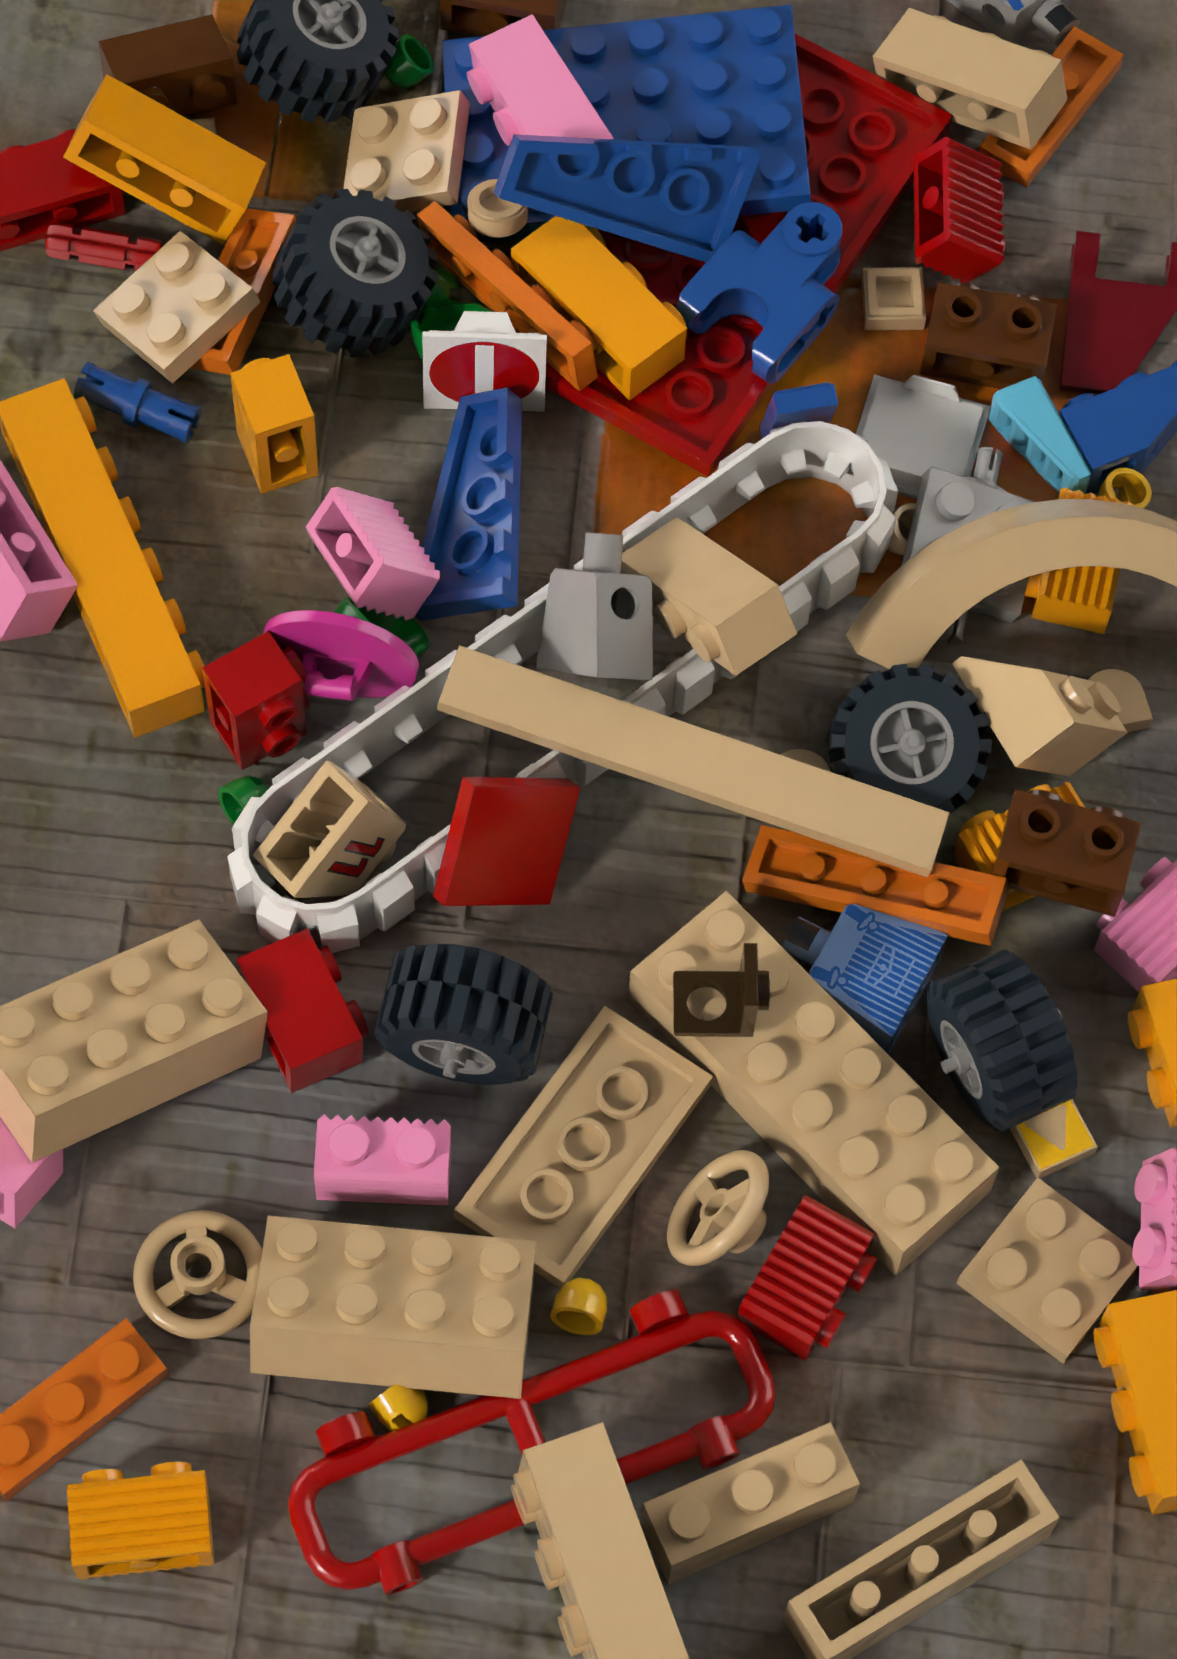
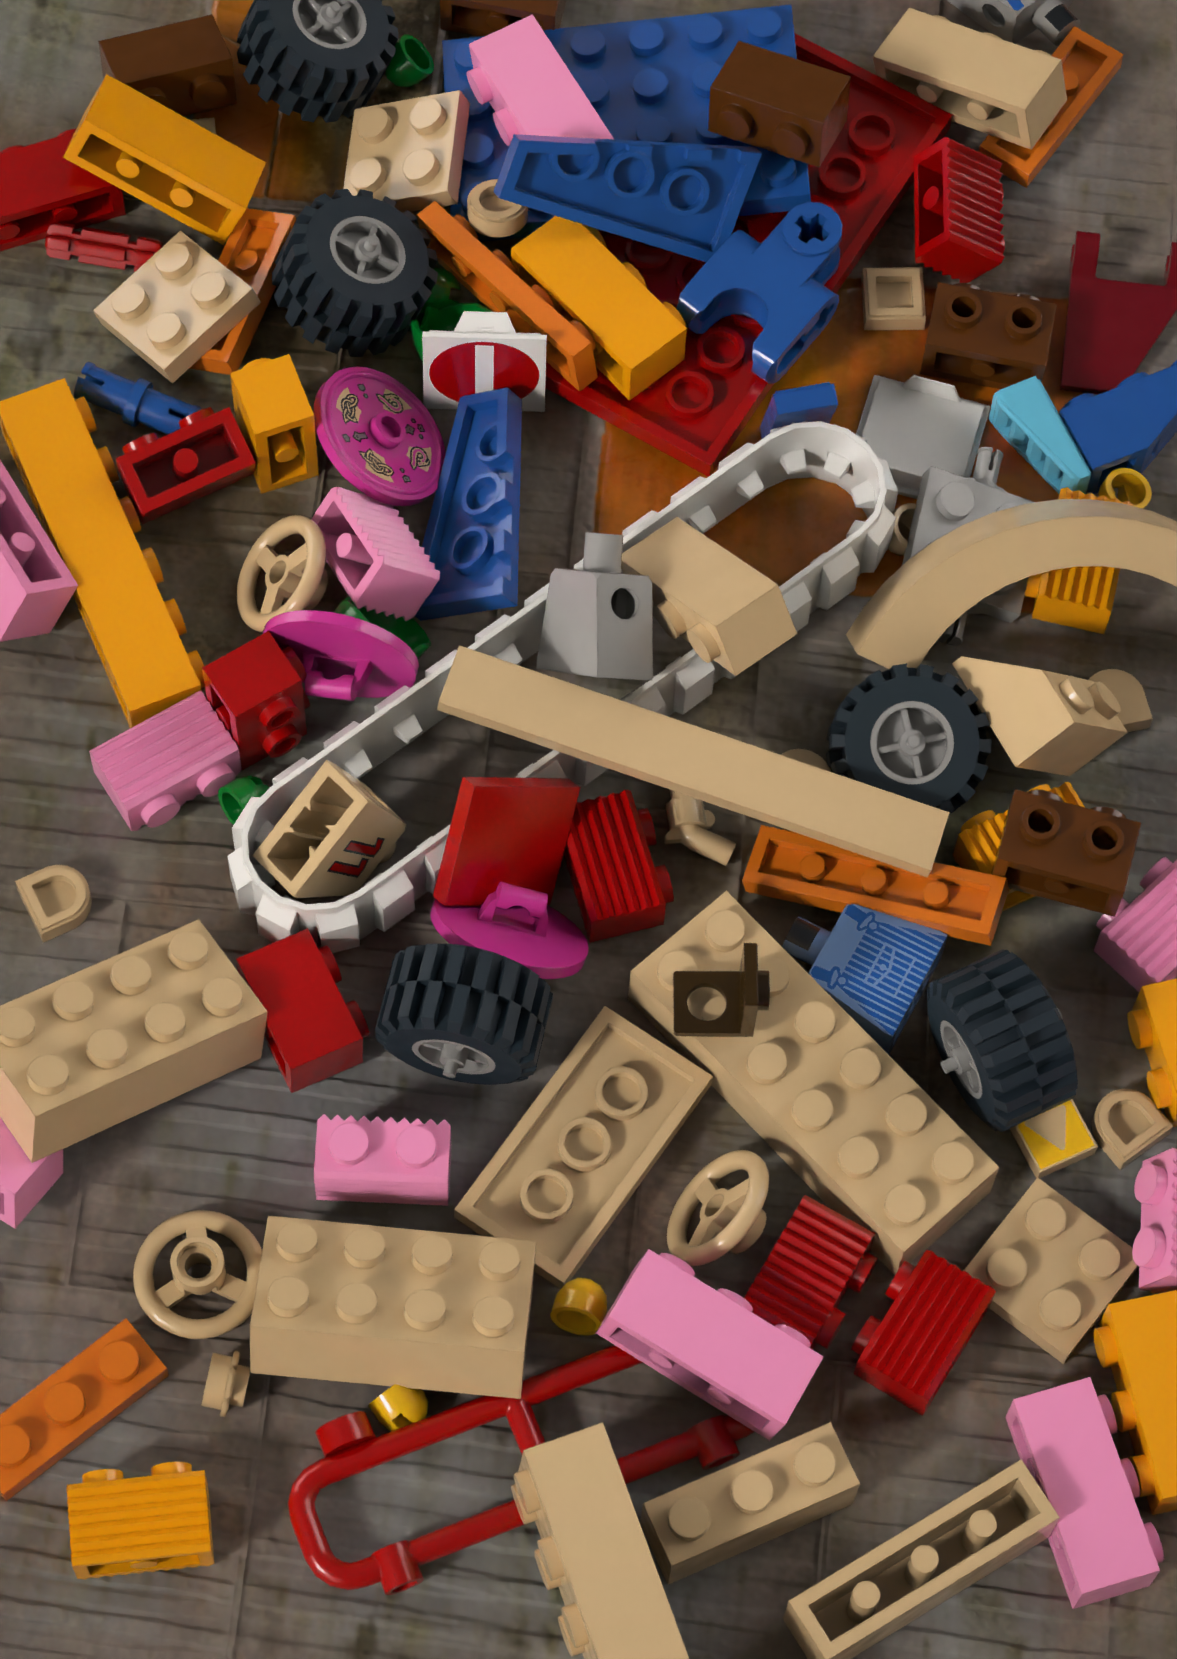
(55, 899): none -> tan tile
(166, 762): none -> bright pink brick
(185, 463): none -> red brick
(225, 1383): none -> tan plate
(291, 579): none -> tan piece
(379, 436): none -> dark pink shield
(519, 927): none -> dark pink shield
(614, 868): none -> red brick
(689, 826): none -> tan piece
(711, 1343): none -> bright pink brick
(779, 103): none -> reddish brown brick
(923, 1330): none -> red brick
(1073, 1458): none -> bright pink brick
(1128, 1125): none -> tan tile

